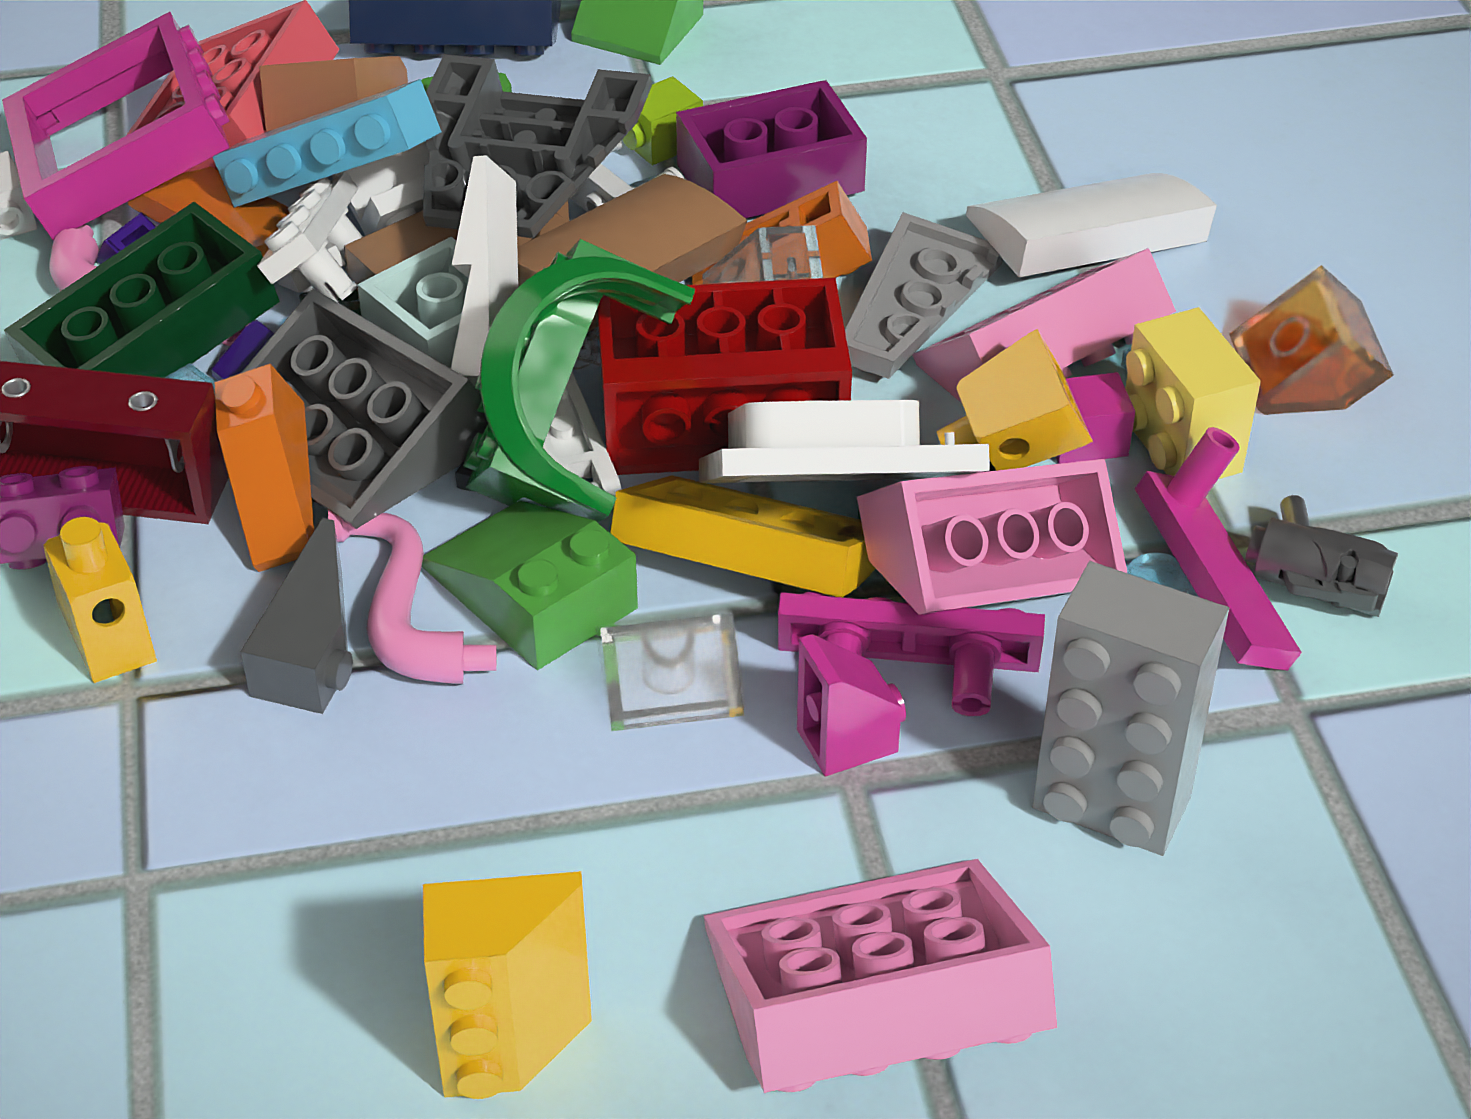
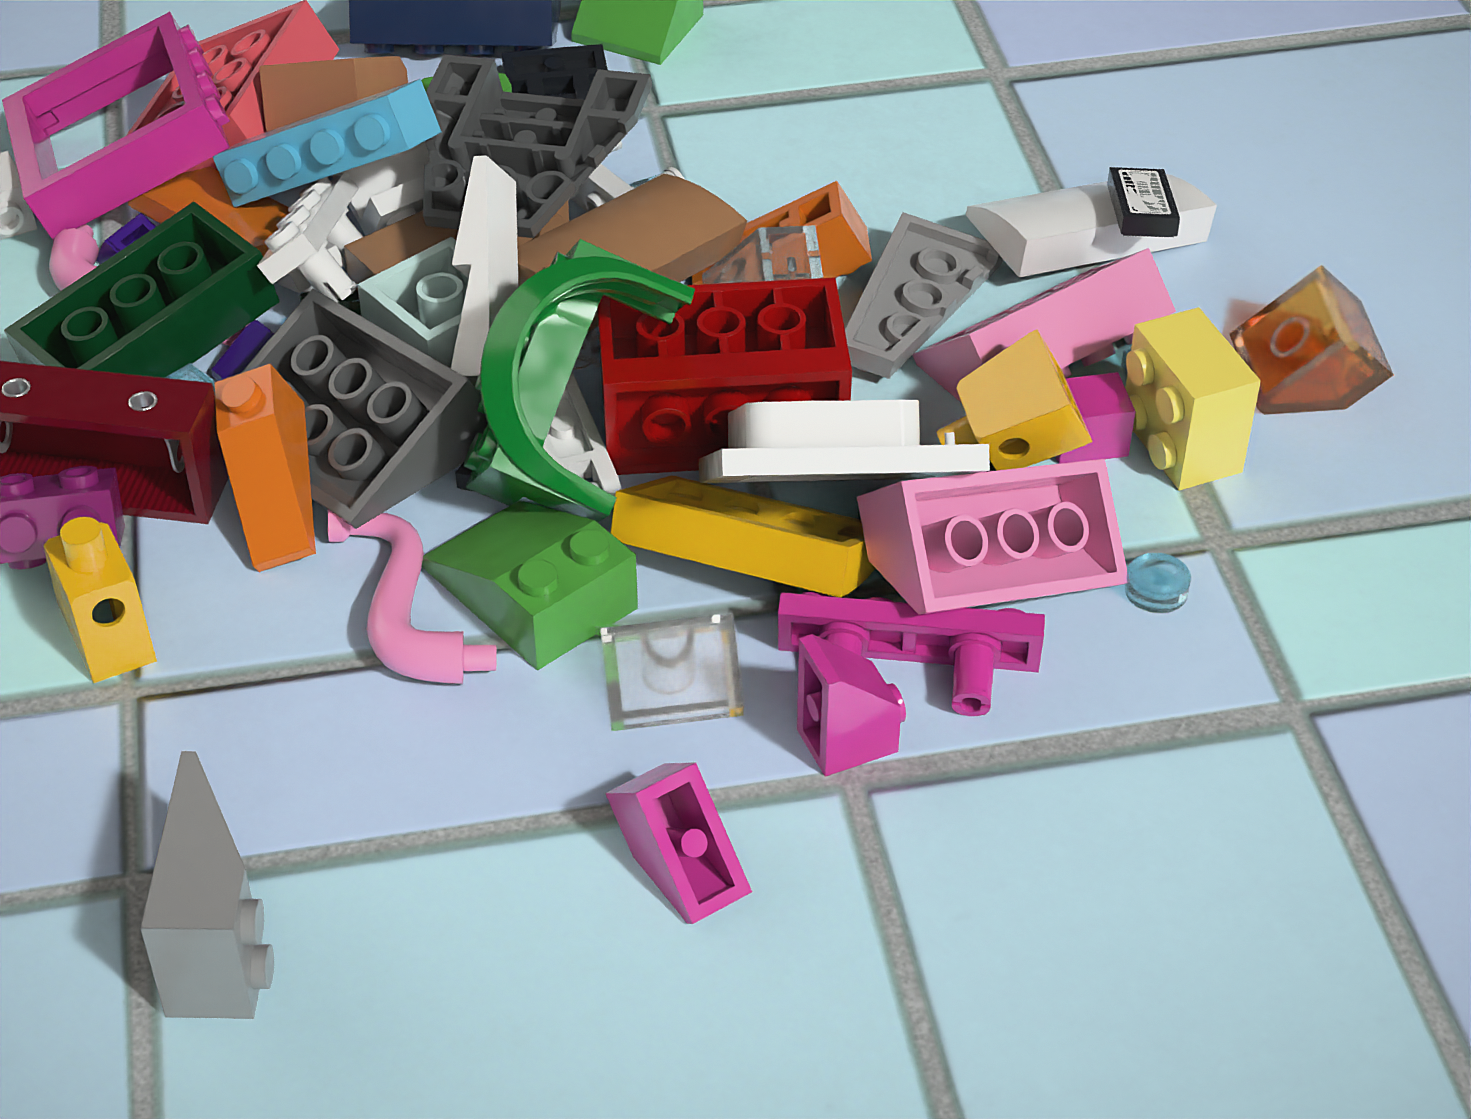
(200, 910): none -> light grey slope
(301, 640): dark grey slope -> none
(504, 977): yellow slope -> none
(554, 70): none -> black plate
(655, 132): lime brick -> none
(680, 839): none -> dark pink slope
(772, 147): magenta brick -> none
(881, 974): bright pink slope -> none
(1127, 706): light grey brick -> none
(1143, 202): none -> tile
(1210, 556): dark pink piece -> none
(1321, 561): flat silver piece -> none

